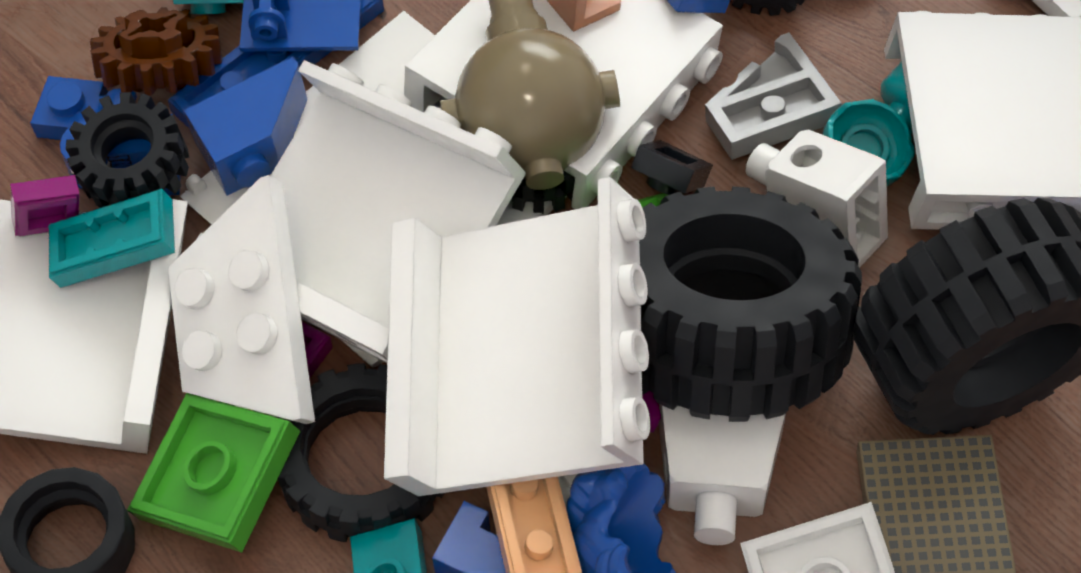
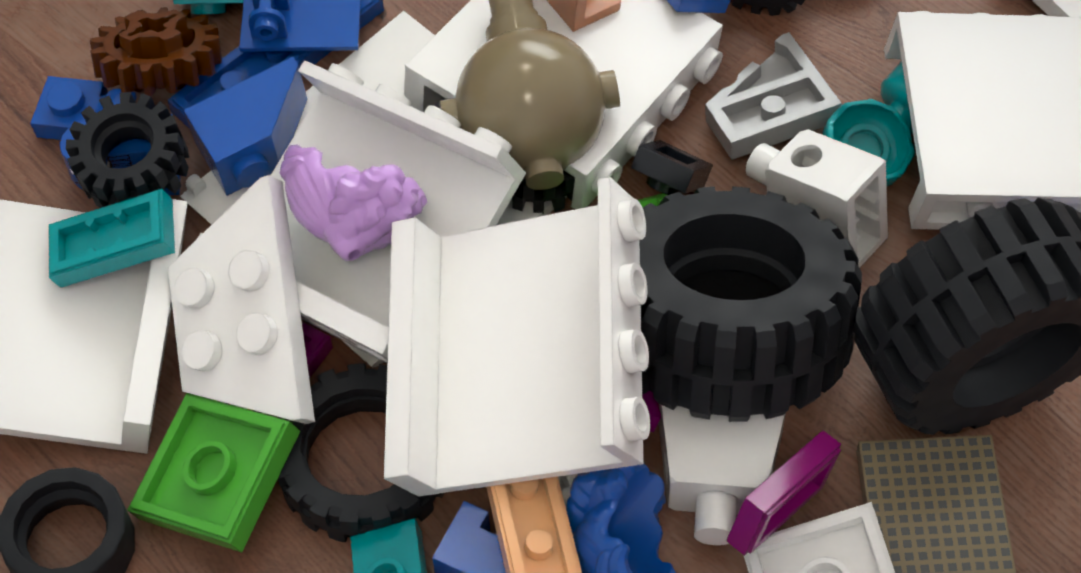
(43, 202): magenta tile -> none
(347, 205): none -> lavender hair
(784, 493): none -> magenta tile

